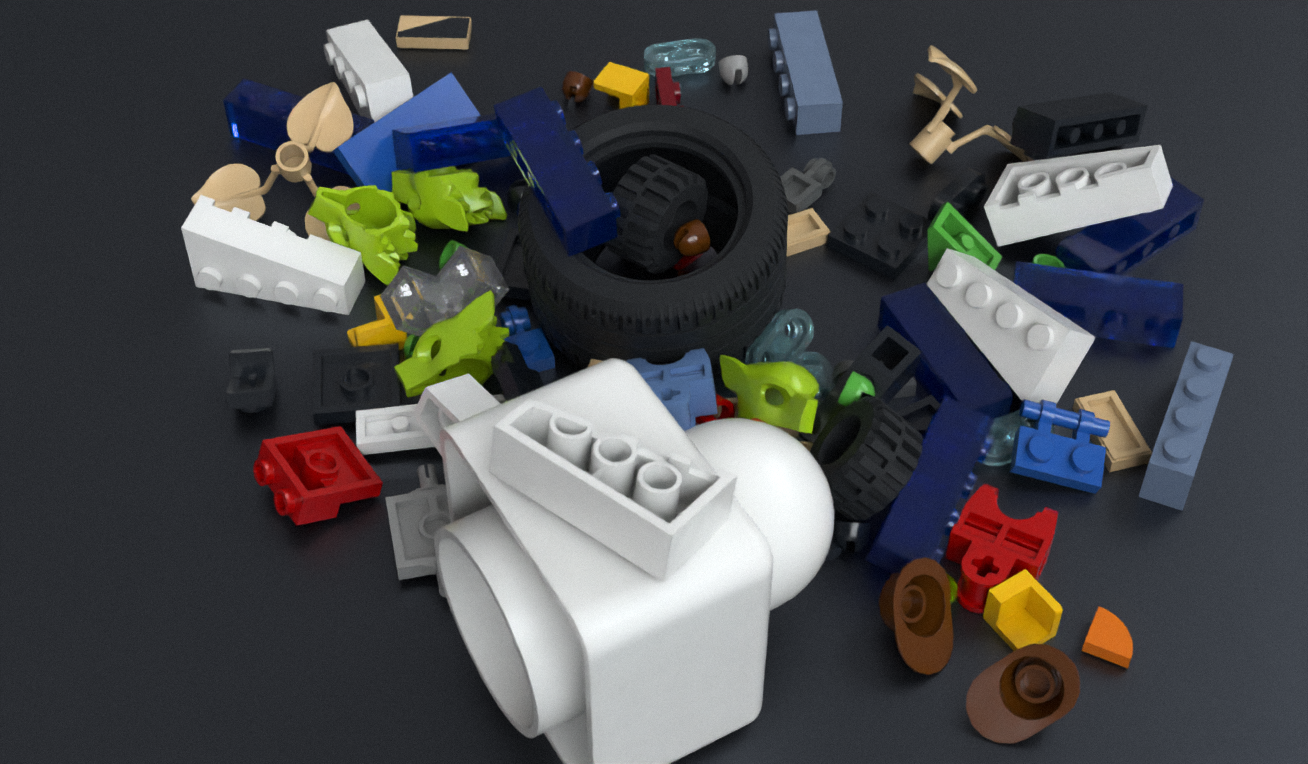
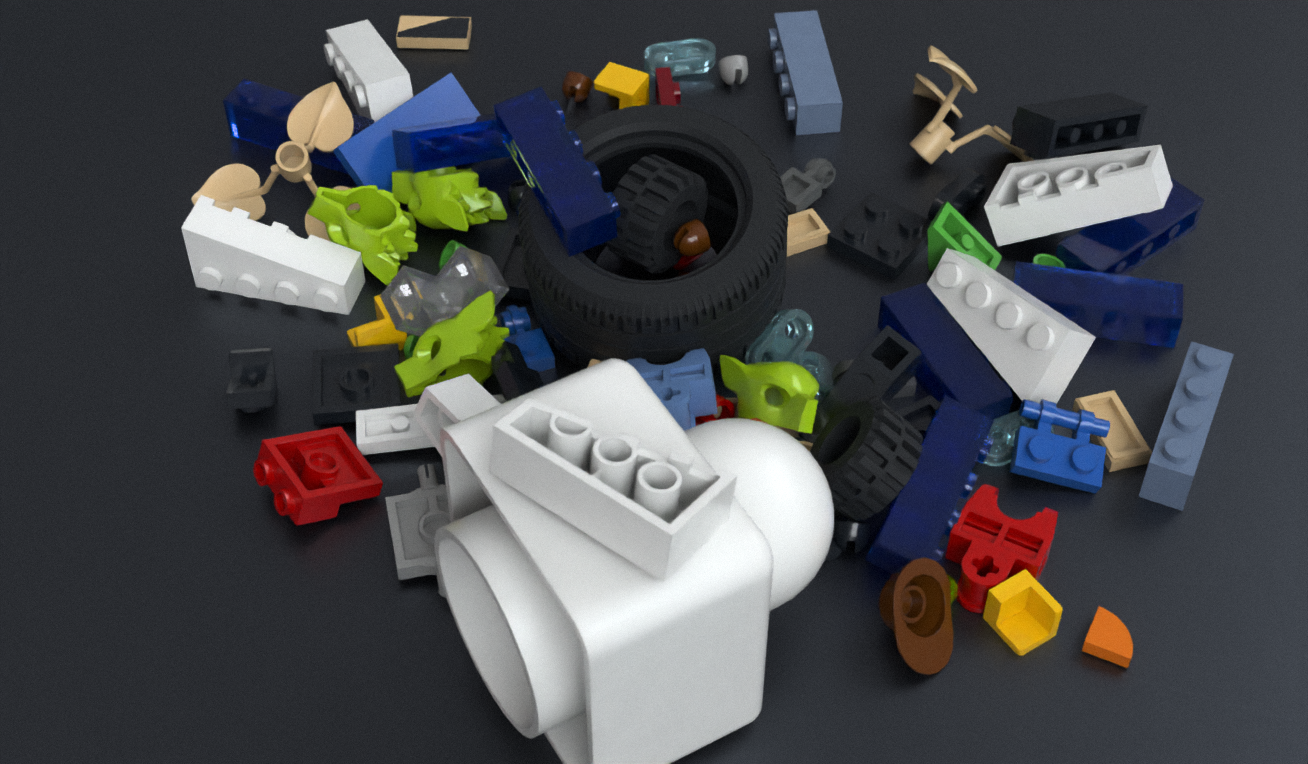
(854, 389): bright green hinge -> none
(1023, 693): reddish brown piece -> none

